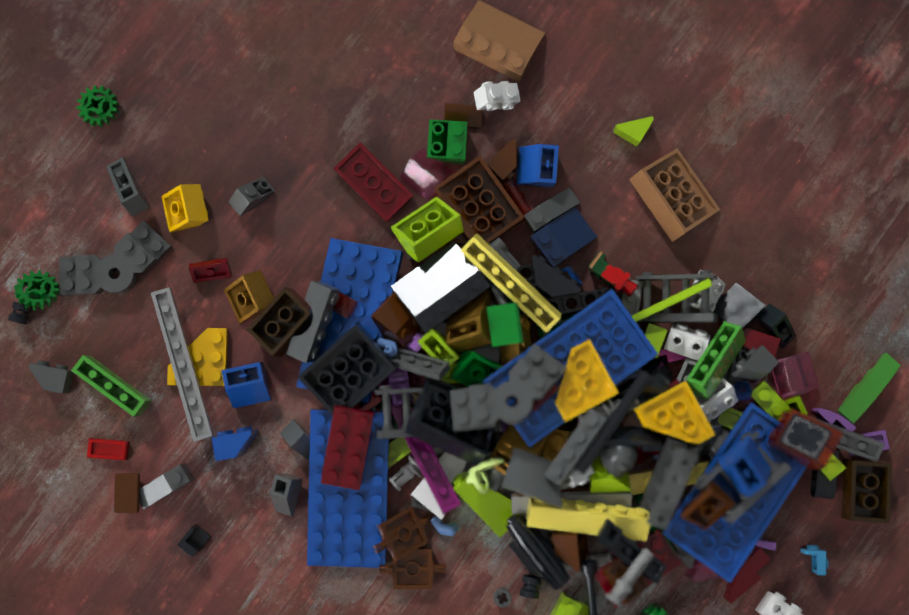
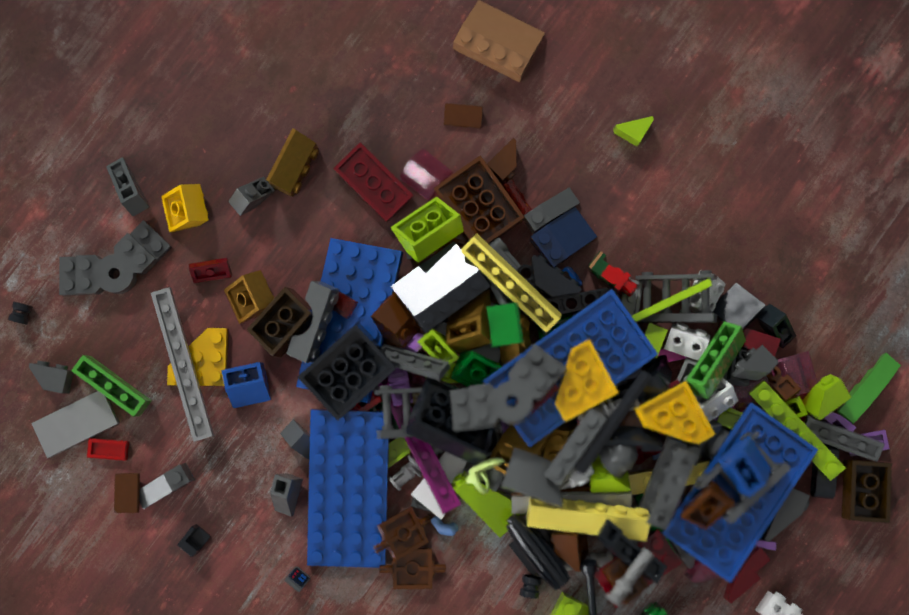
(36, 291): green gear -> none
(75, 423): none -> light grey tile
(89, 107): green gear -> none
(231, 444): blue slope -> none
(293, 163): none -> pearl gold slope
(297, 578): none -> slope
(347, 447): dark red plate -> none
(389, 346): medium blue arm -> none
(447, 141): green slope -> none
(497, 96): white brick -> none
(507, 594): dark grey bush -> none
(537, 165): blue slope -> none
(674, 194): medium nougat slope -> none
(743, 384): clear blue bush -> none
(783, 386): none -> reddish brown plate
(788, 512): none -> dark grey slope
(804, 439): slope -> none
(819, 562): dark azure bracket -> none
(826, 397): none -> lime slope

